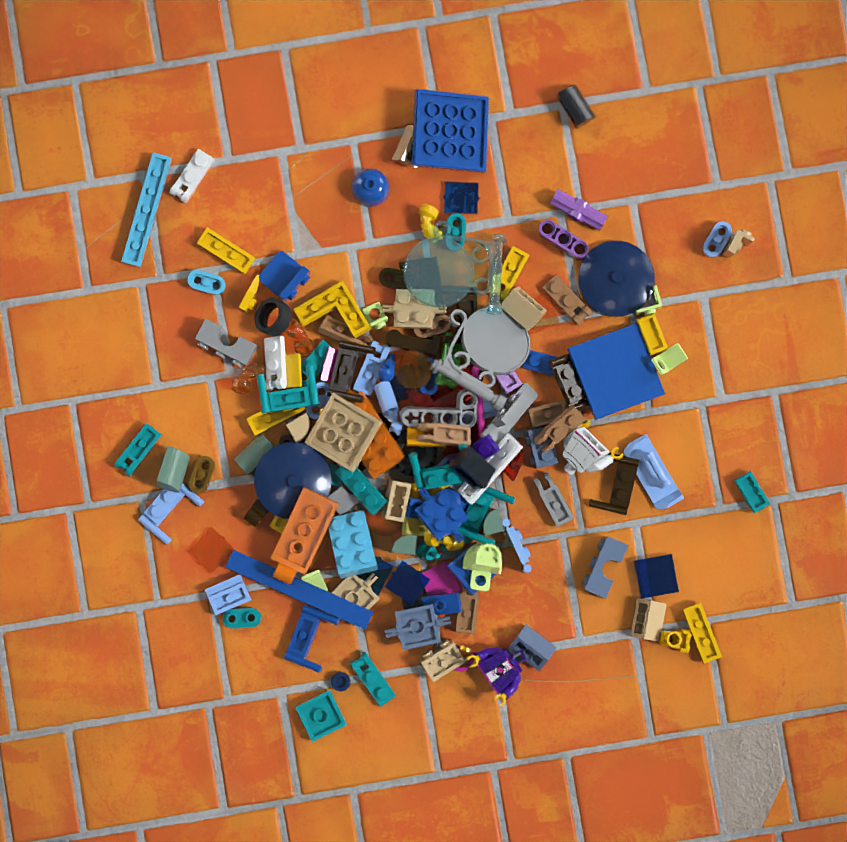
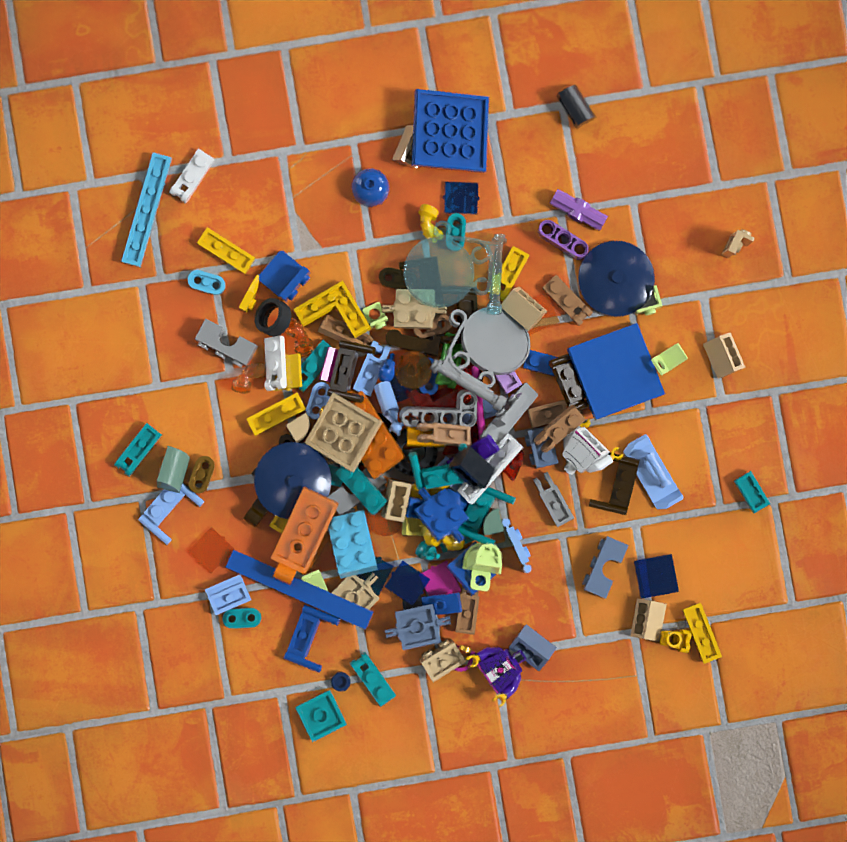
(251, 455): sand green brick -> none
(288, 398): teal plate -> none
(405, 545): sand green brick -> none
(652, 334): yellow plate -> none
(717, 240): light blue plate -> none
(724, 355): none -> tan brick

